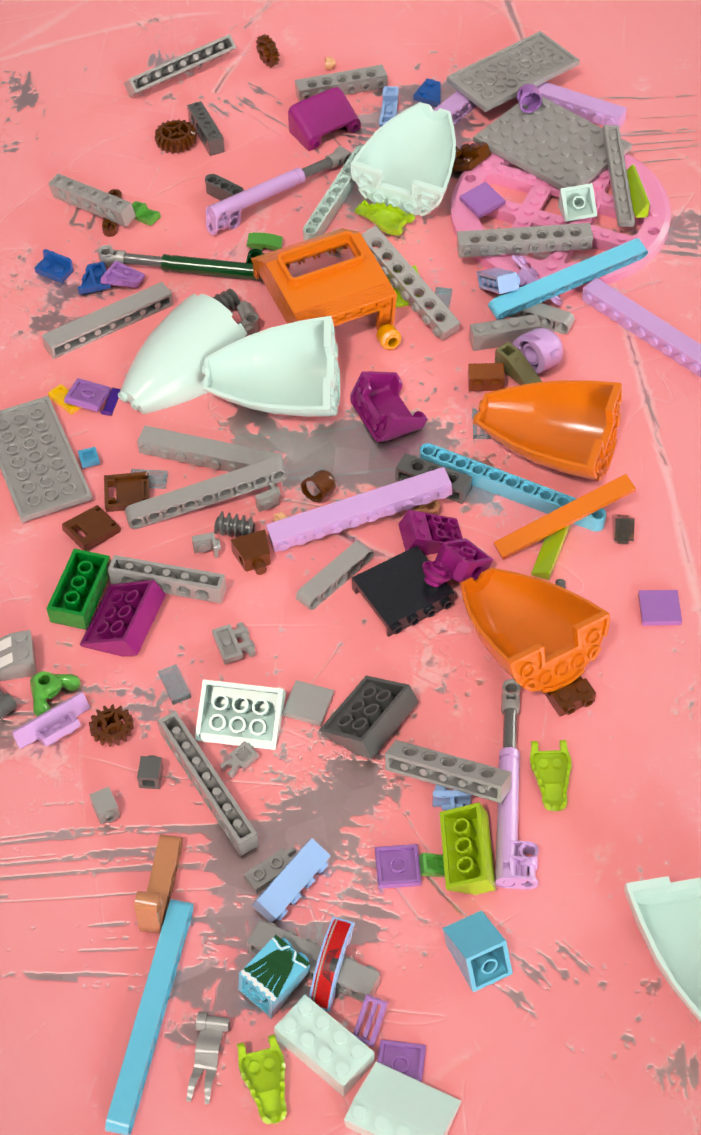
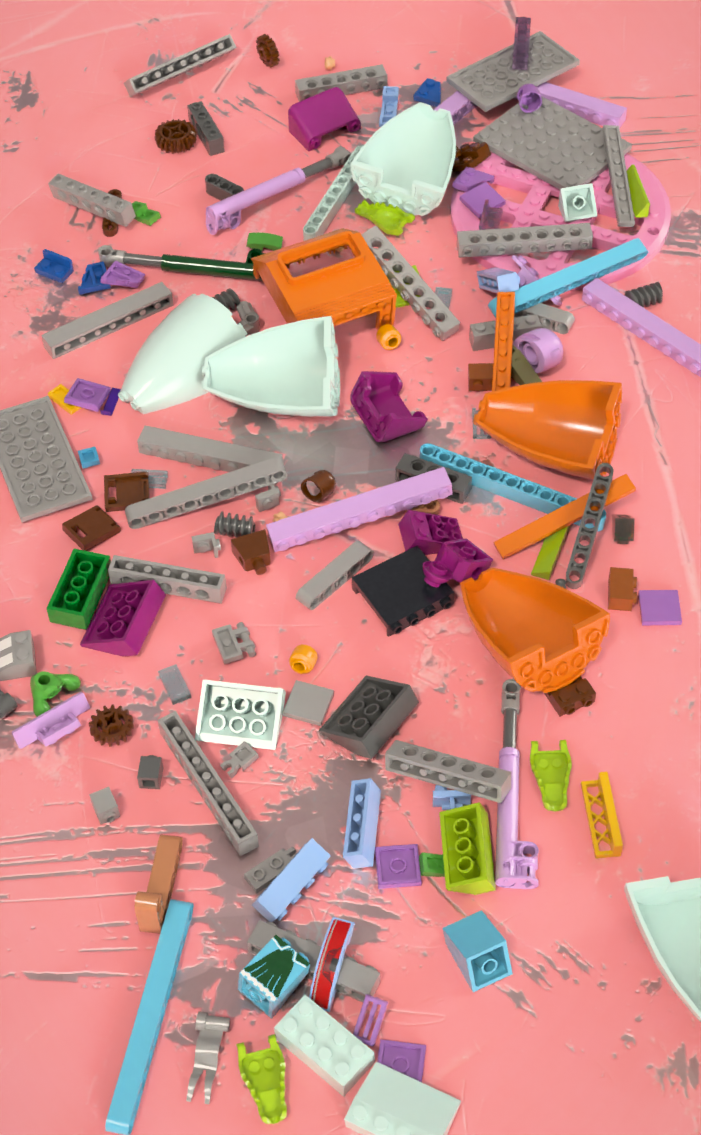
(303, 659): none -> light orange head
(362, 823): none -> light blue brick
(470, 179): none -> medium lavender wing
(490, 217): none -> clear purple panel
(503, 340): none -> orange tile
(521, 43): none -> clear purple arch
(585, 533): none -> dark grey beam
(609, 813): none -> yellow fence
(621, 589): none -> dark orange brick
(646, 294): none -> dark grey piece

